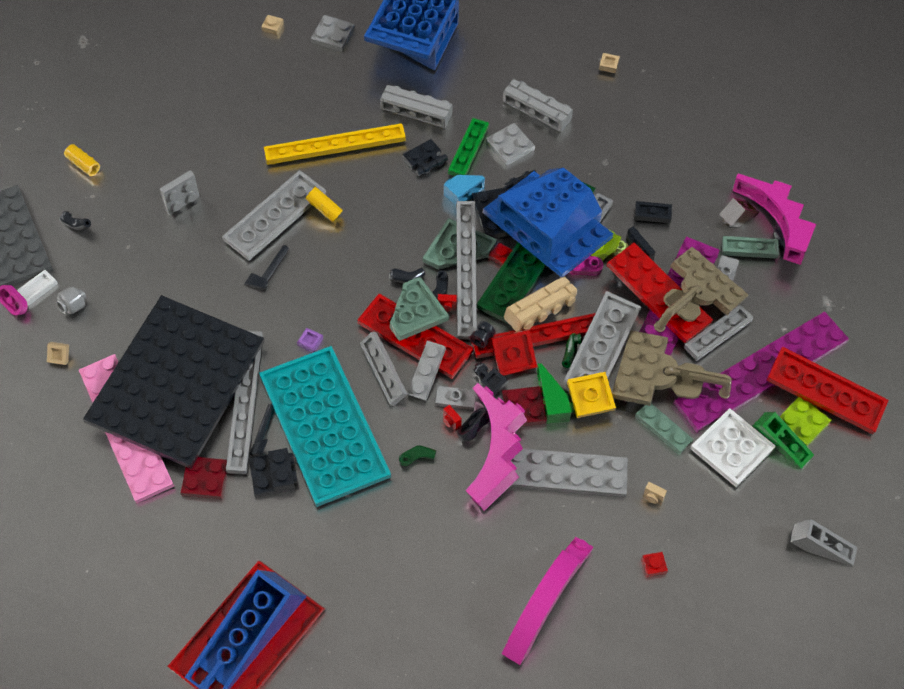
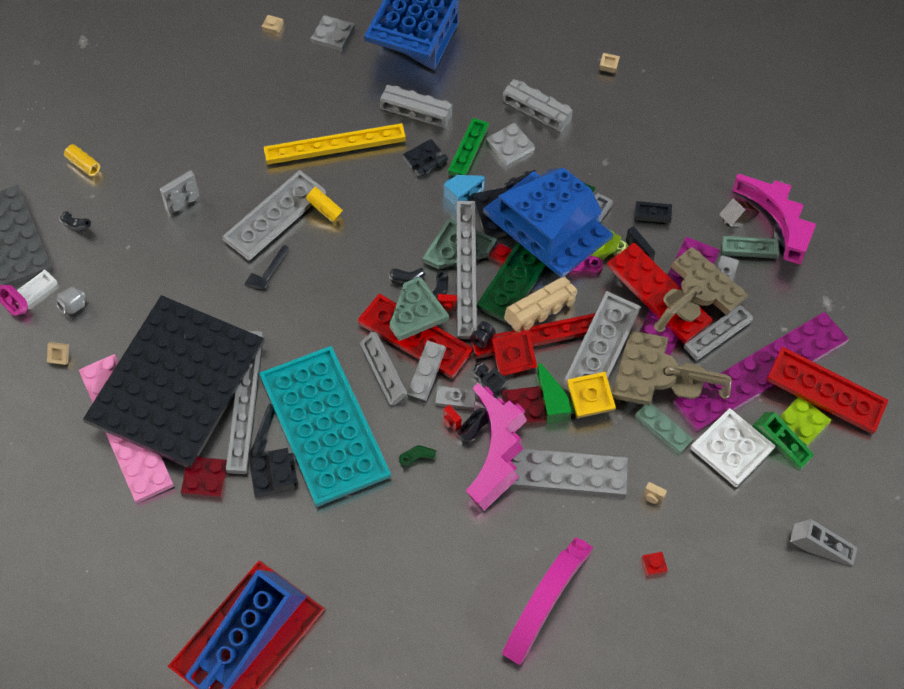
(310, 340): medium lavender tile -> none
(571, 349): dark green arm -> none

